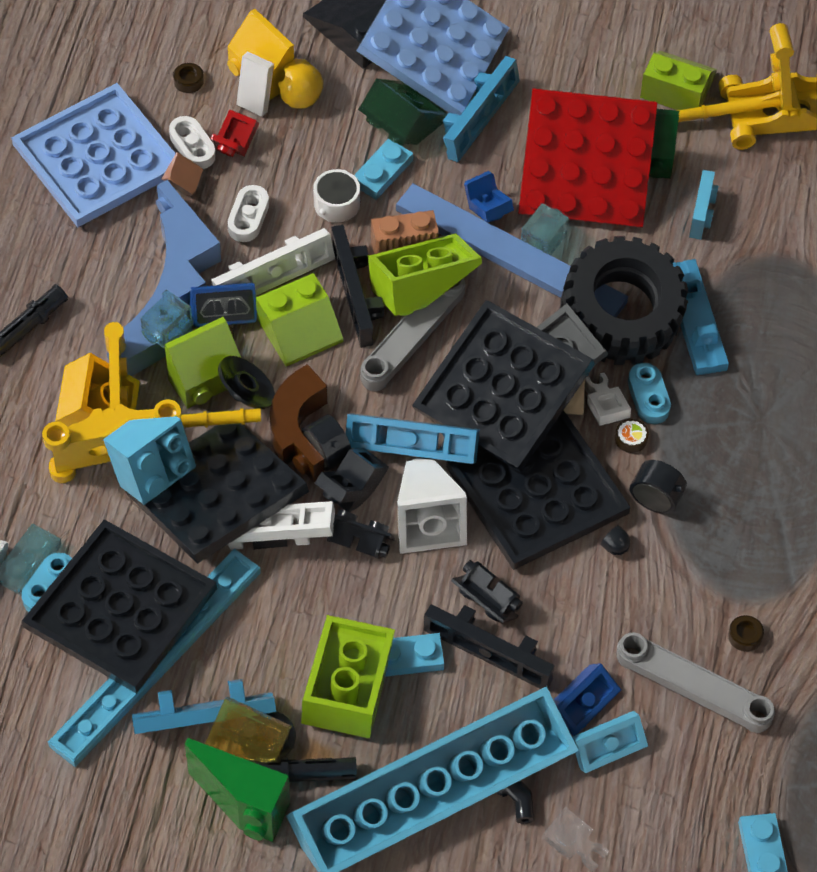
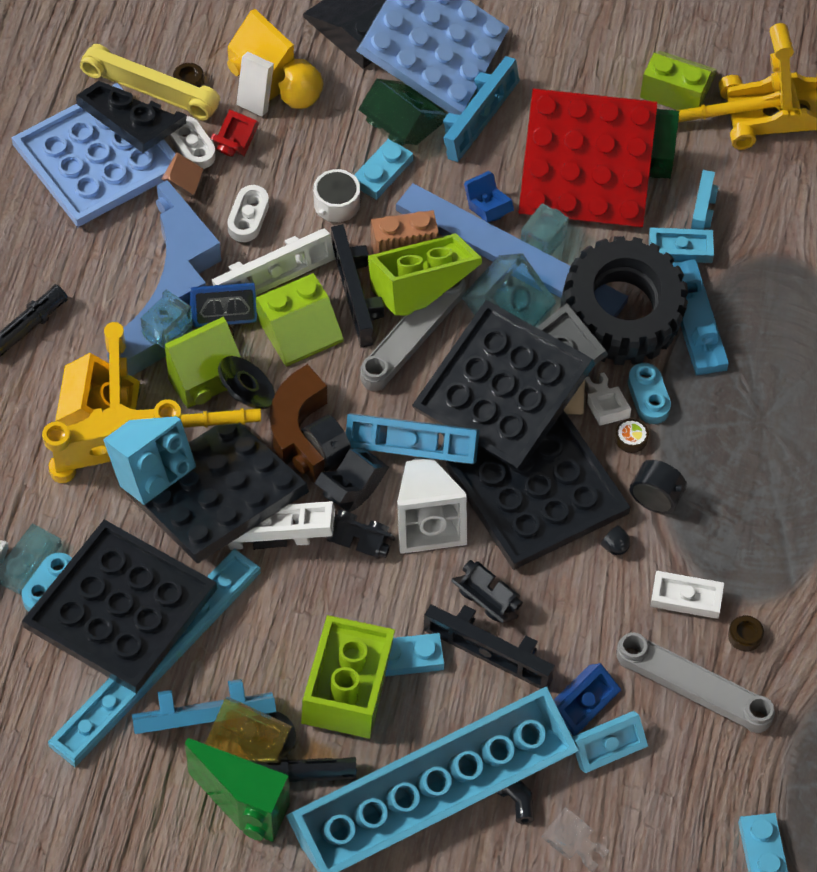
(131, 119): none -> black wing
(198, 101): none -> light yellow piece
(513, 287): none -> clear light blue slope
(684, 243): none -> medium azure plate
(687, 594): none -> white plate

